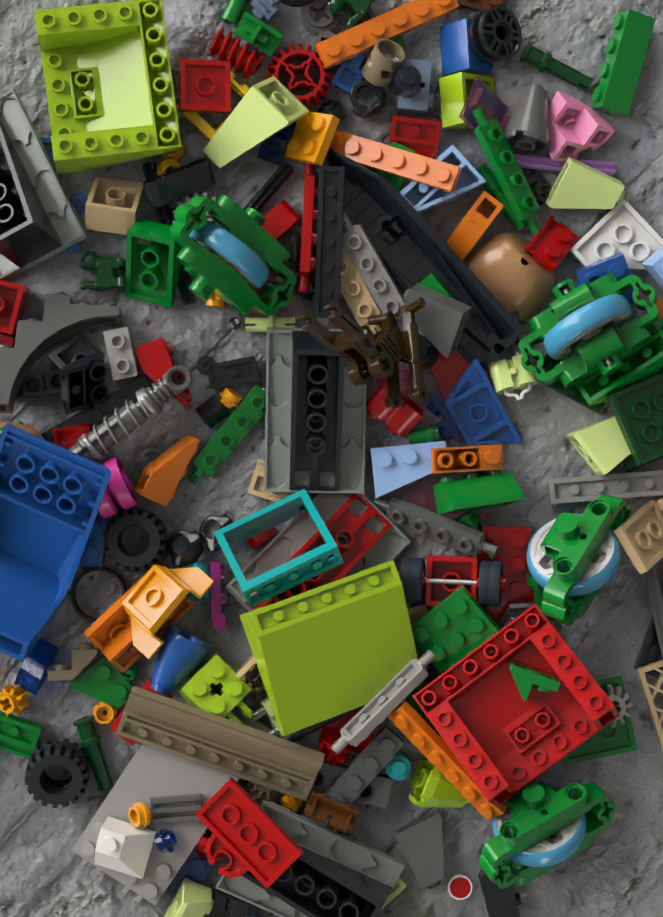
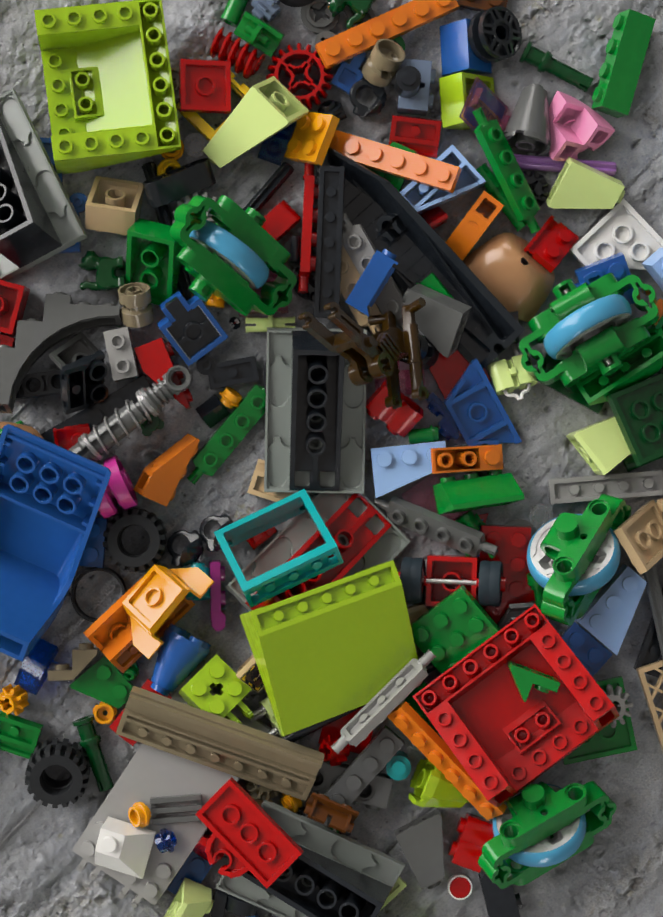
(136, 304): none -> dark tan wheel
(147, 429): none -> dark green plate
(190, 327): none -> piece
(372, 281): none -> blue window
(435, 217): none -> red slope
(472, 836): none -> red brick
(586, 648): none -> blue plate
(614, 608): none -> light blue wedge

